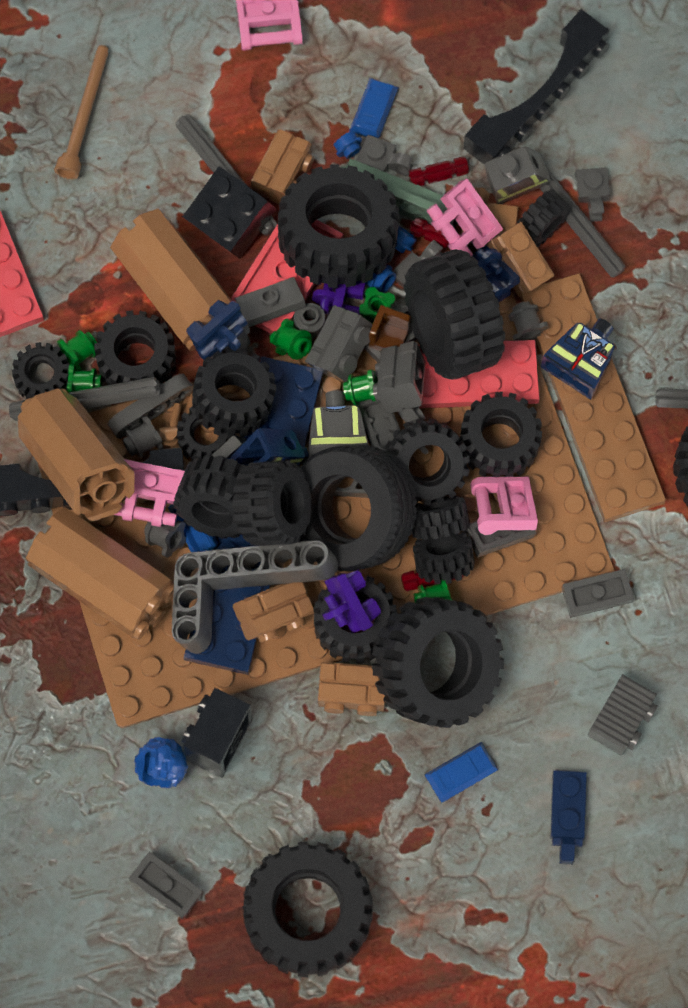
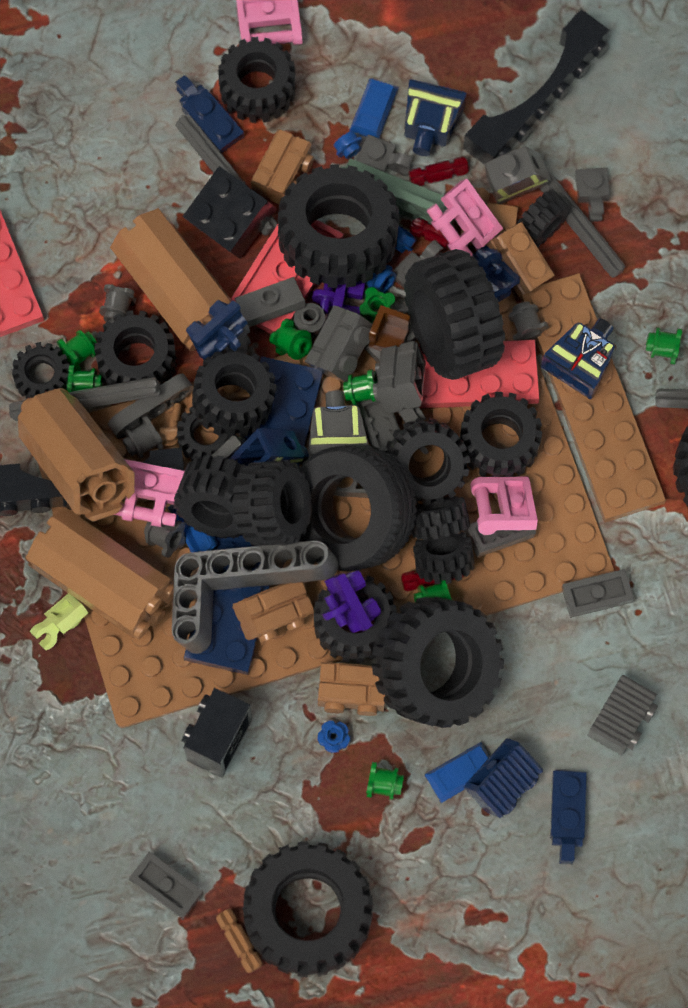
(61, 617): none -> yellowish green plate
(69, 163): medium nougat piece -> none
(117, 302): none -> dark grey brick
(161, 763): blue piece -> none
(208, 114): none -> dark blue hinge
(239, 940): none -> medium nougat axle
(257, 57): none -> black tyre
(333, 745): none -> blue plate
(384, 782): none -> green brick
(431, 115): none -> dark blue torso
(504, 778): none -> dark blue brick
(664, 344): none -> green brick

